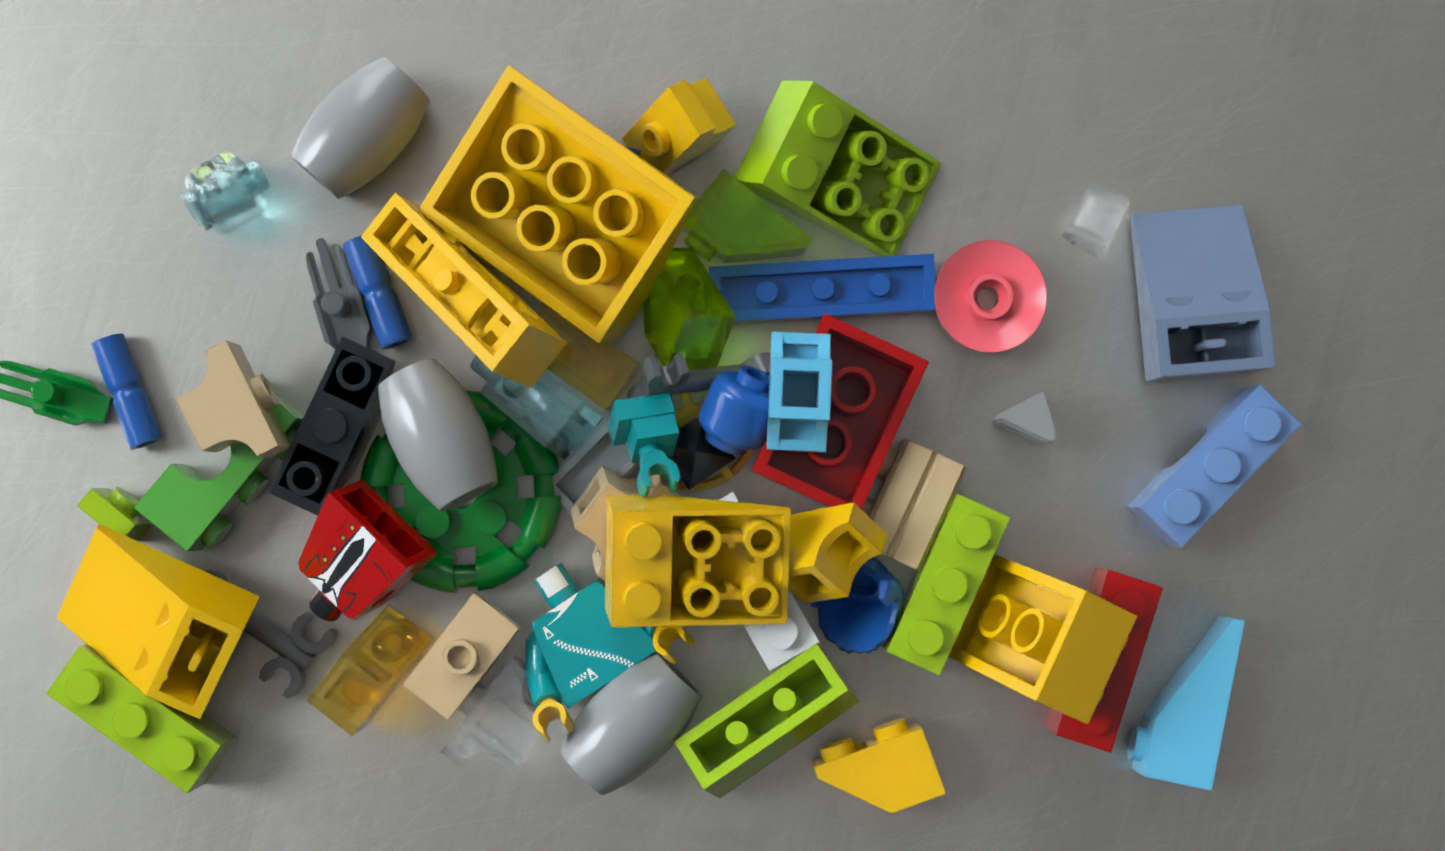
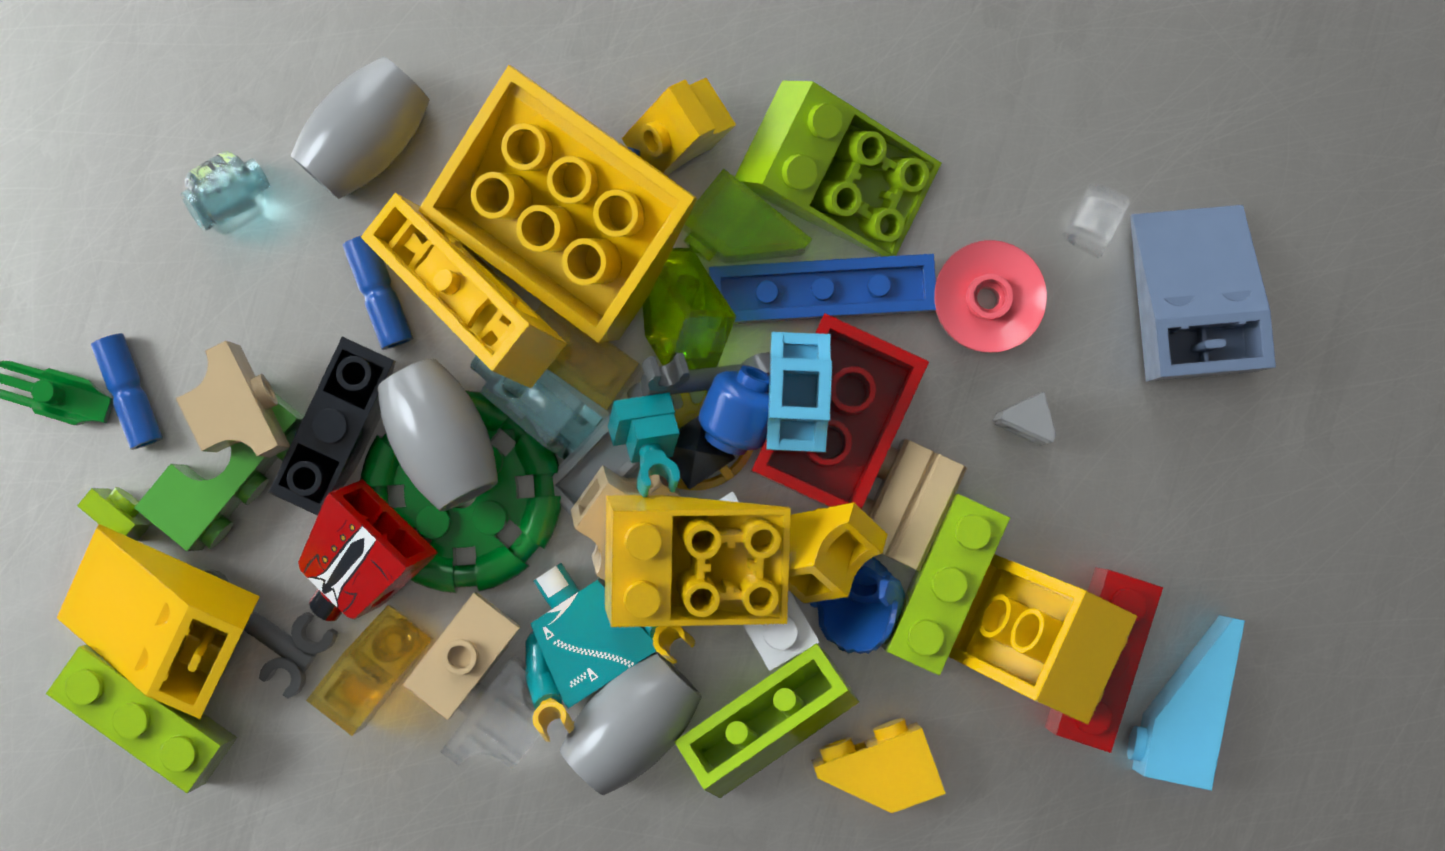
(340, 309): dark grey piece -> none
(1215, 468): medium blue arch -> none

